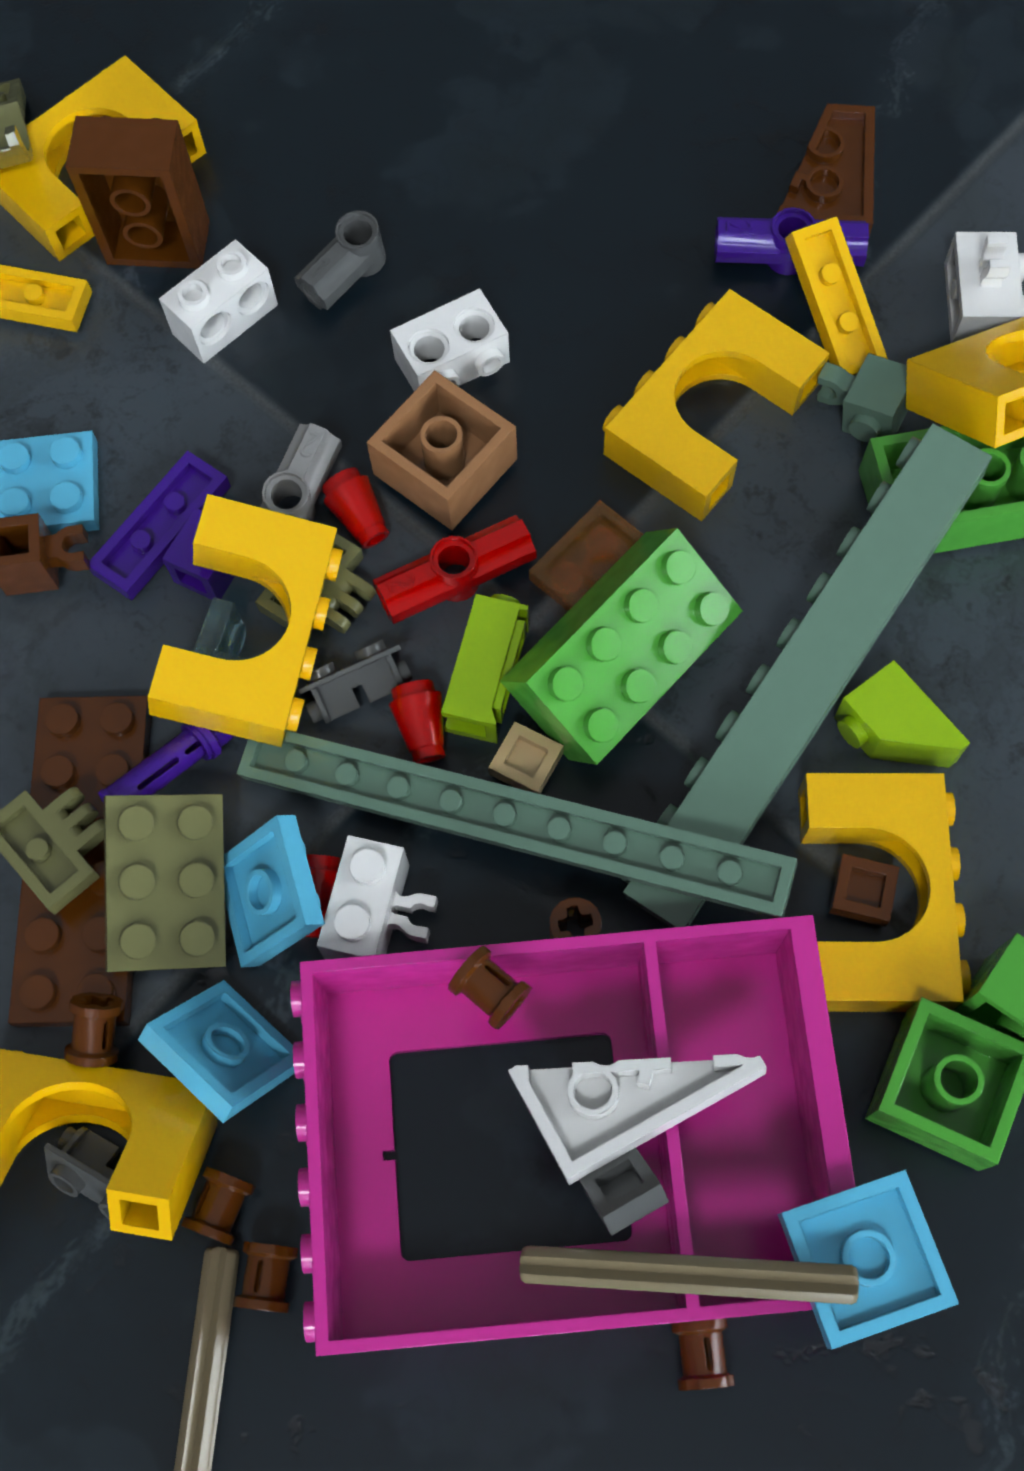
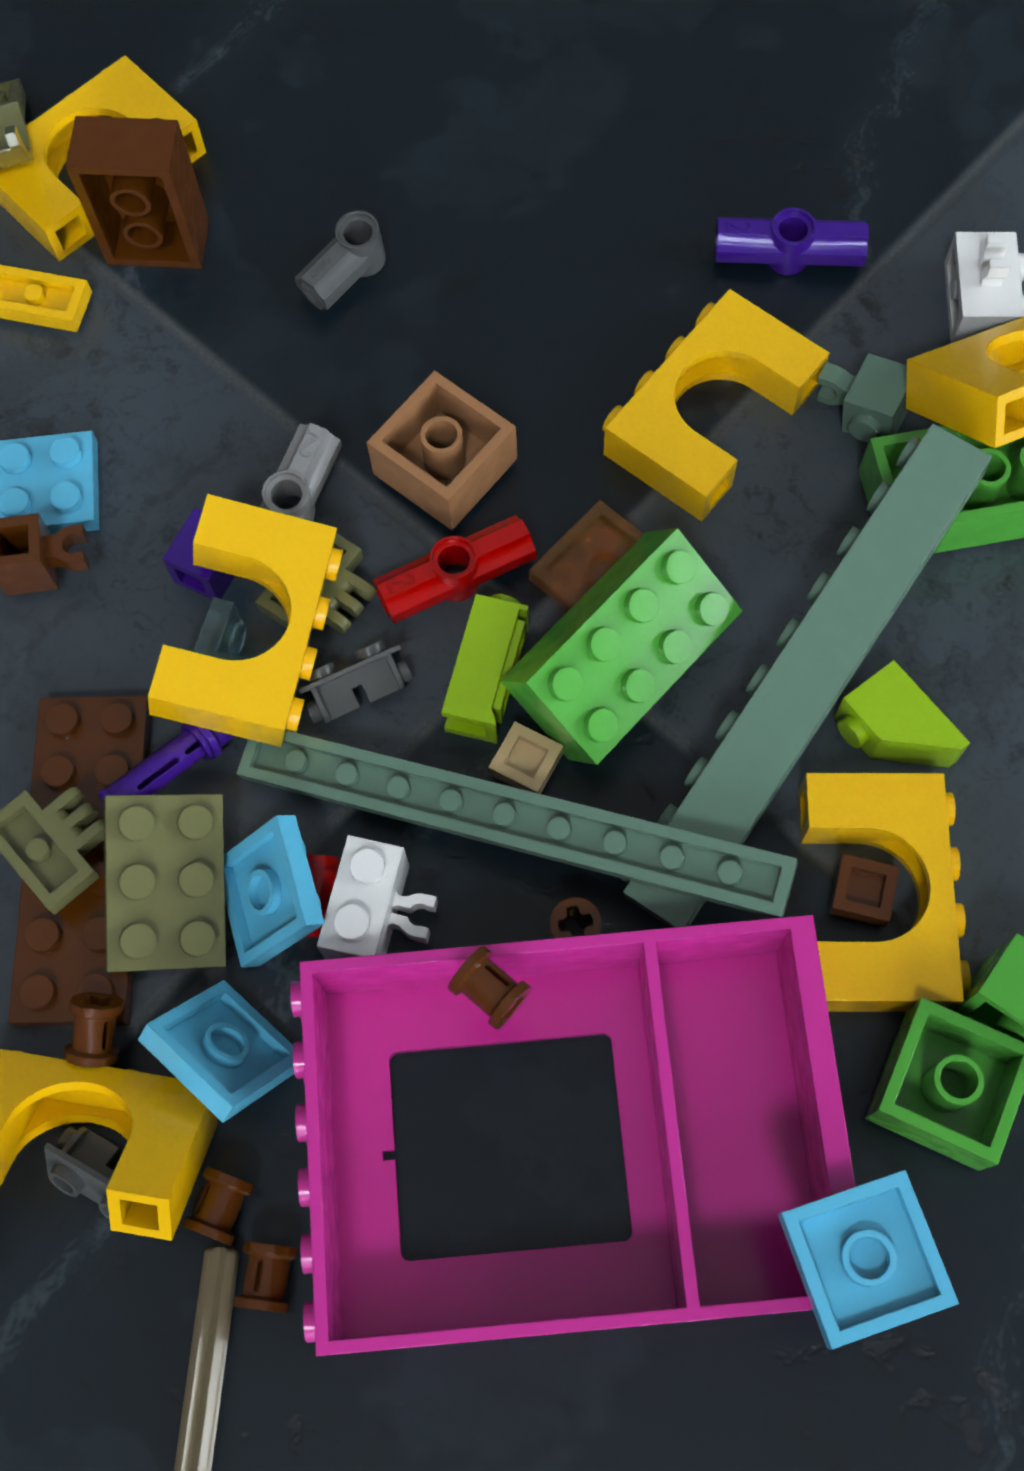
(142, 540): dark purple plate -> none
(219, 301): white brick -> none
(356, 506): red cone -> none
(419, 718): red cone -> none
(447, 337): white brick -> none
(604, 1111): white wing -> none
(624, 1191): dark grey plate -> none
(690, 1274): dark tan axle -> none
(702, 1355): reddish brown bush -> none
(835, 294): yellow plate -> none
(838, 167): reddish brown wing -> none

